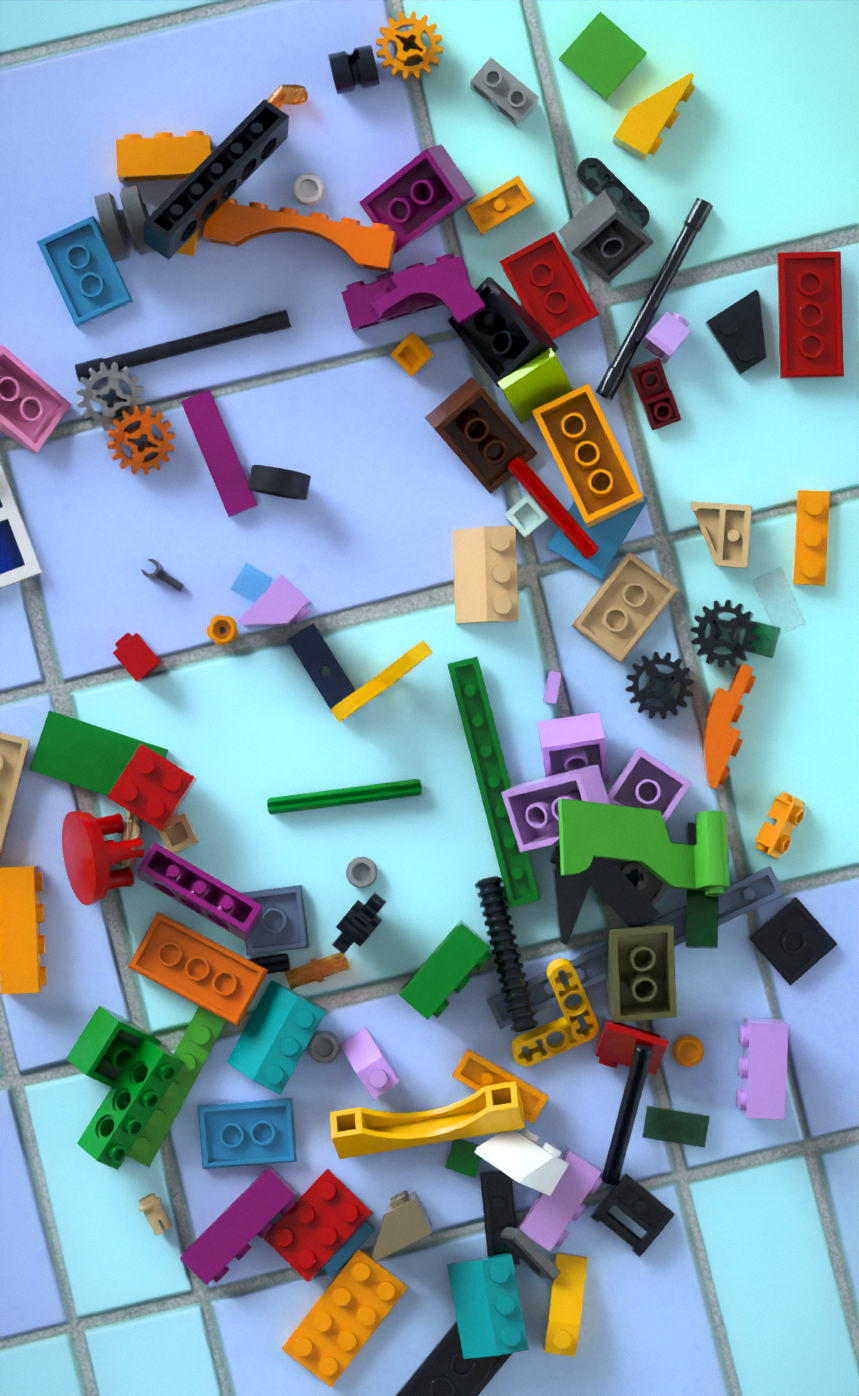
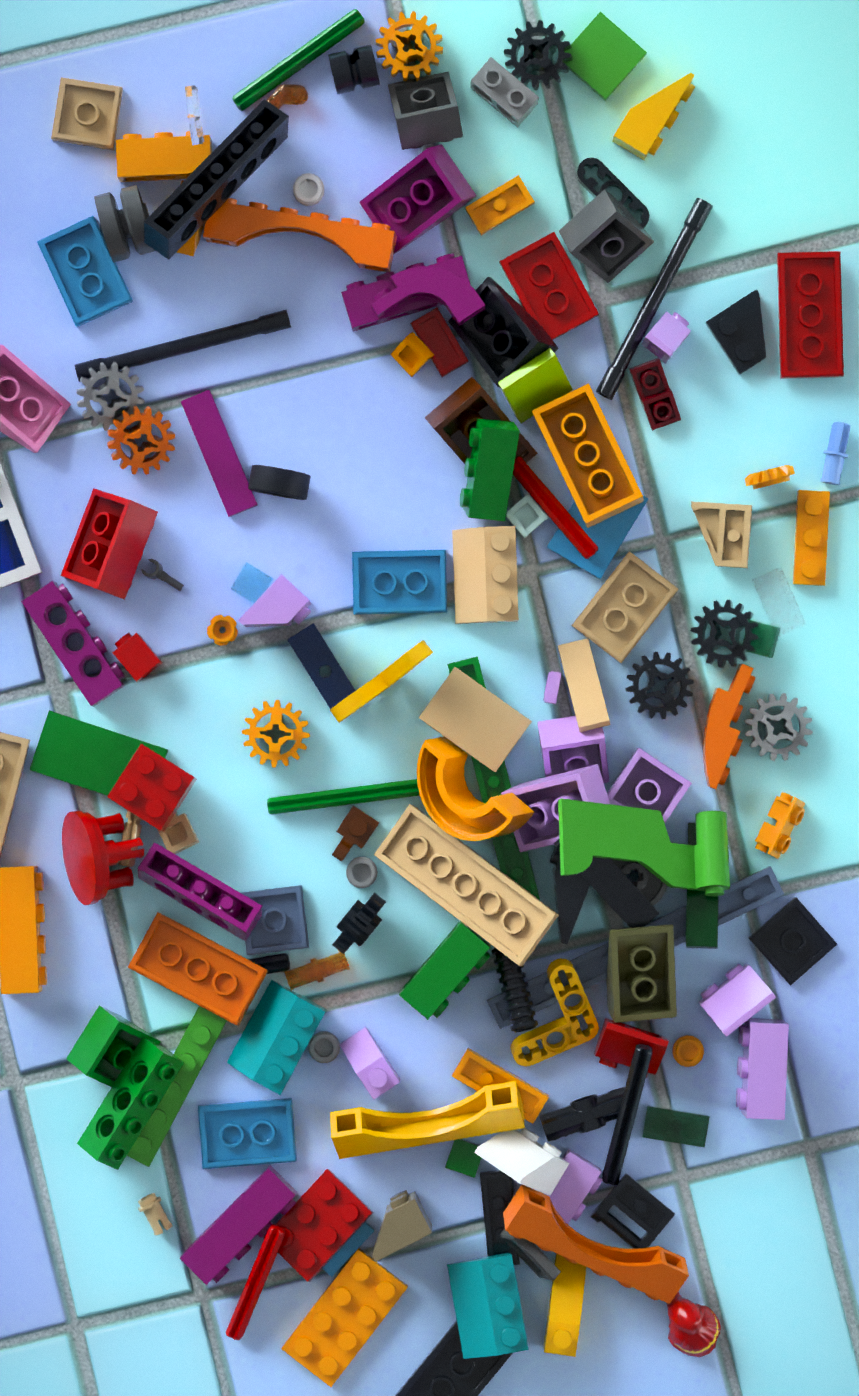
(40, 608): none -> magenta brick
(87, 113): none -> tan tile
(109, 543): none -> red slope
(194, 114): none -> clear tile
(255, 1282): none -> red axle
(276, 719): none -> light orange gear
(298, 59): none -> green axle
(356, 830): none -> reddish brown plate
(399, 582): none -> dark azure tile
(425, 110): none -> dark grey slope
(438, 337): none -> red tile
(452, 804): none -> light orange brick
(466, 885): none -> tan plate
(475, 719): none -> tan tile
(489, 469): none -> green brick
(545, 46): none -> black gear
(582, 1114): none -> black piece
(583, 685): none -> tan tile
(649, 1269): none -> orange arch
(692, 1327): none -> red hair
(735, 998): none -> lavender slope
(769, 477): none -> light orange gear
(786, 715): none -> light grey gear
(835, 453): none -> light blue axle

